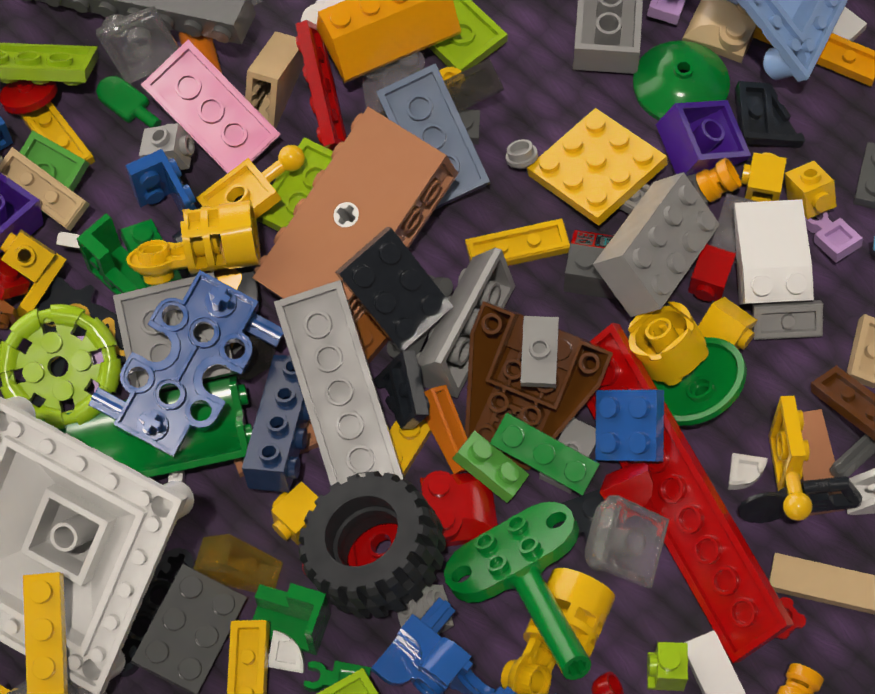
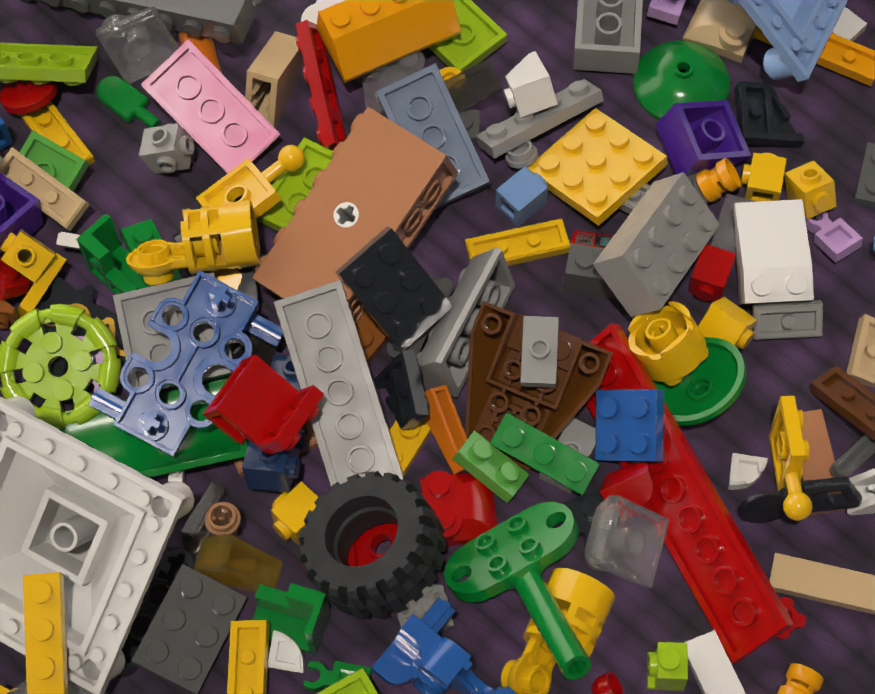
(157, 177): blue bracket -> none
(195, 527): none -> clear smoke tile
(222, 519): none -> medium nougat cone
(262, 407): none -> red piece
(517, 130): none -> light grey plate
(522, 196): none -> medium blue brick
(529, 86): none -> white slope

